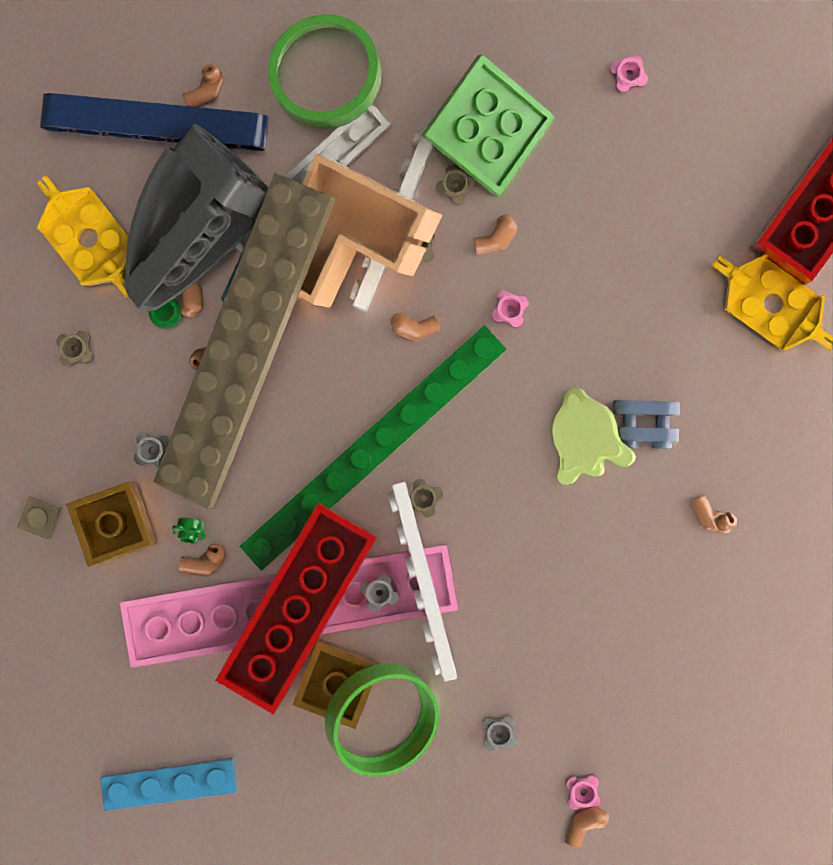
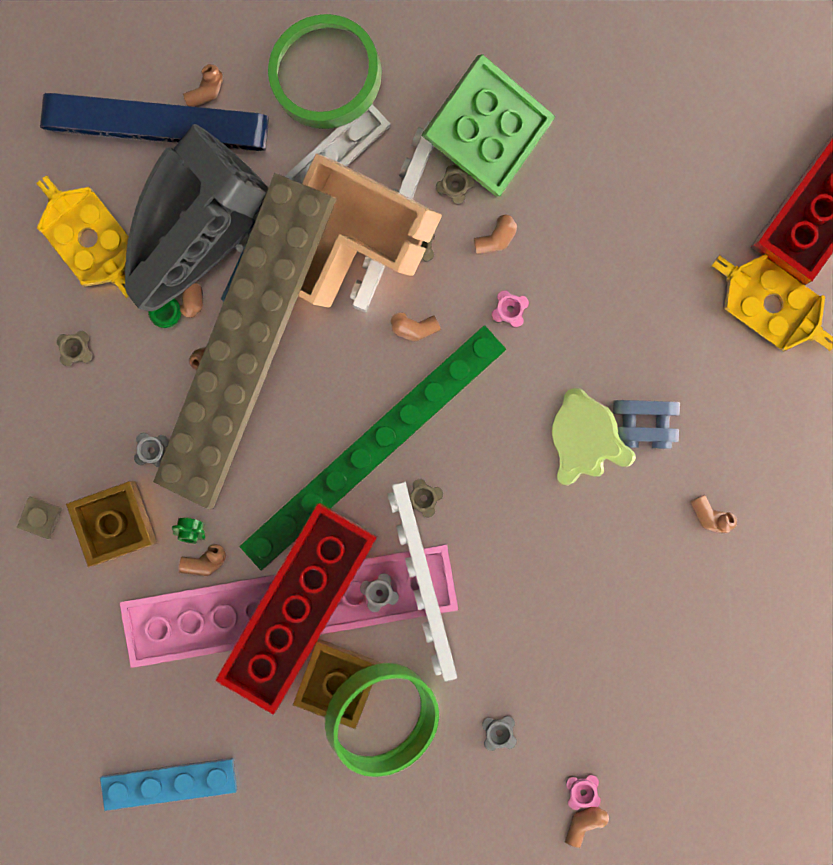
(633, 64): bright pink plate -> none

